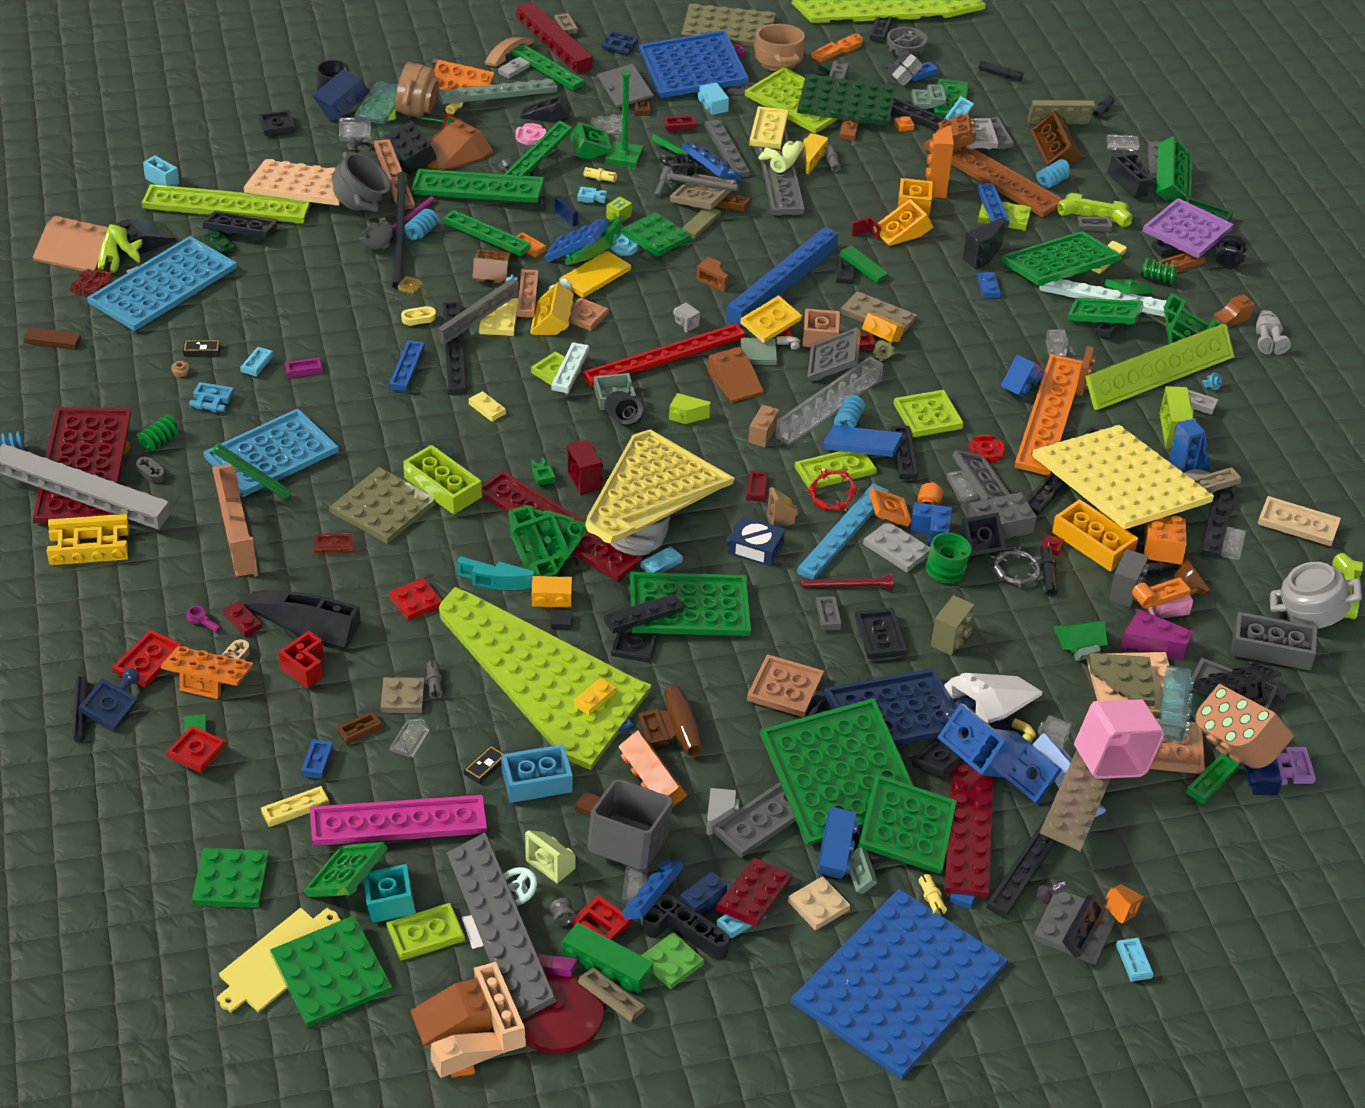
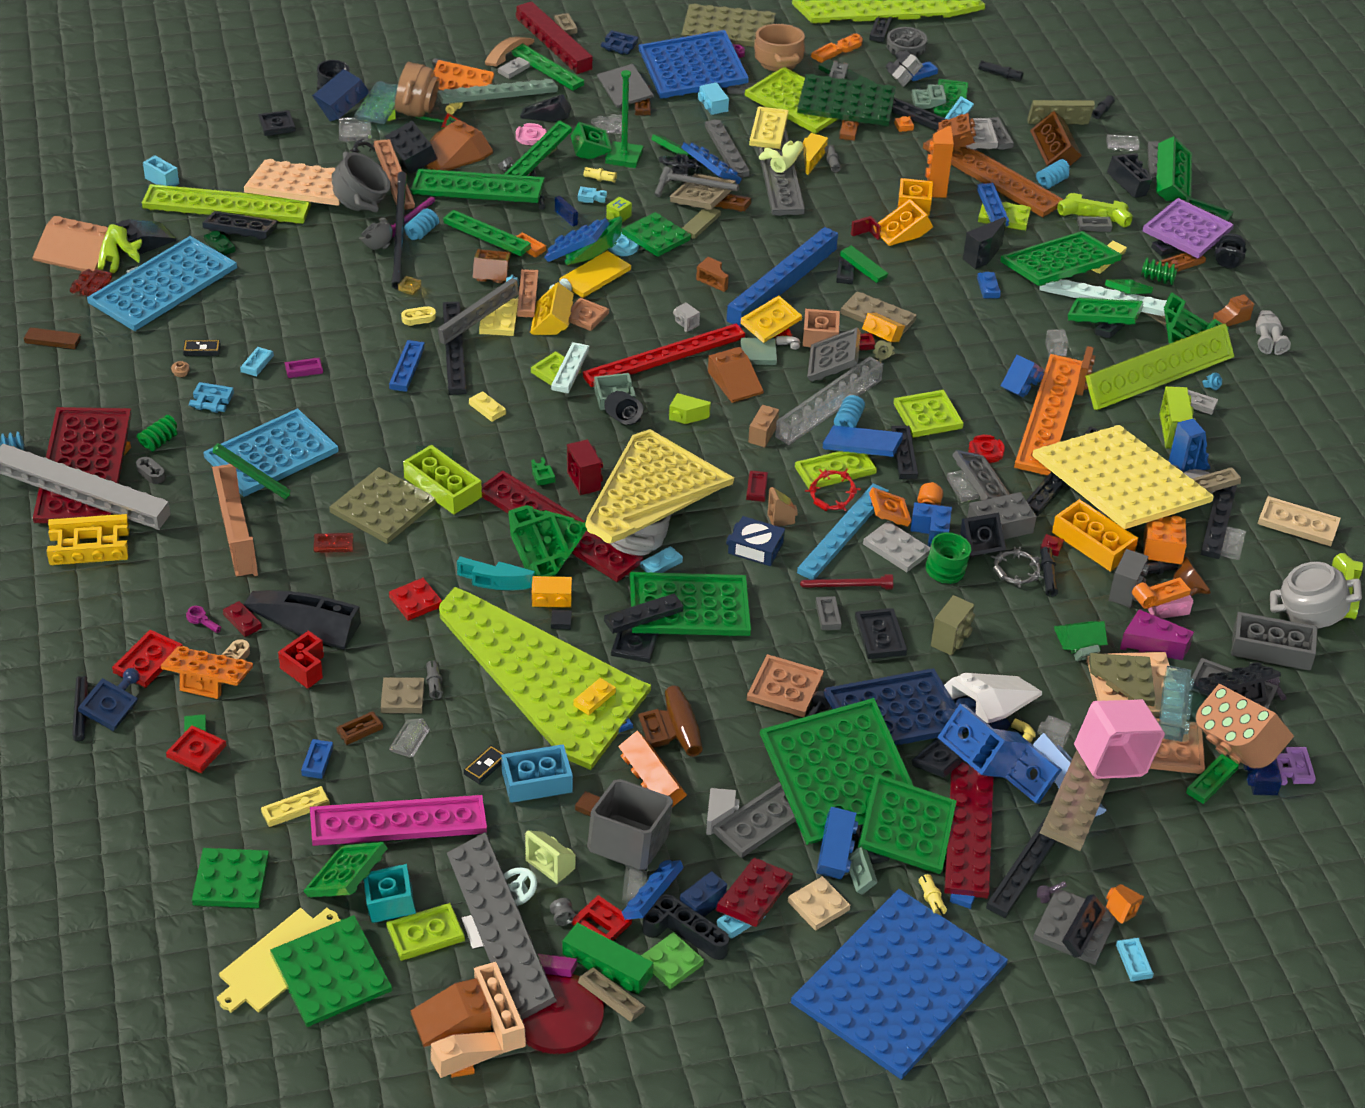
(680, 123): dark red plate -> none

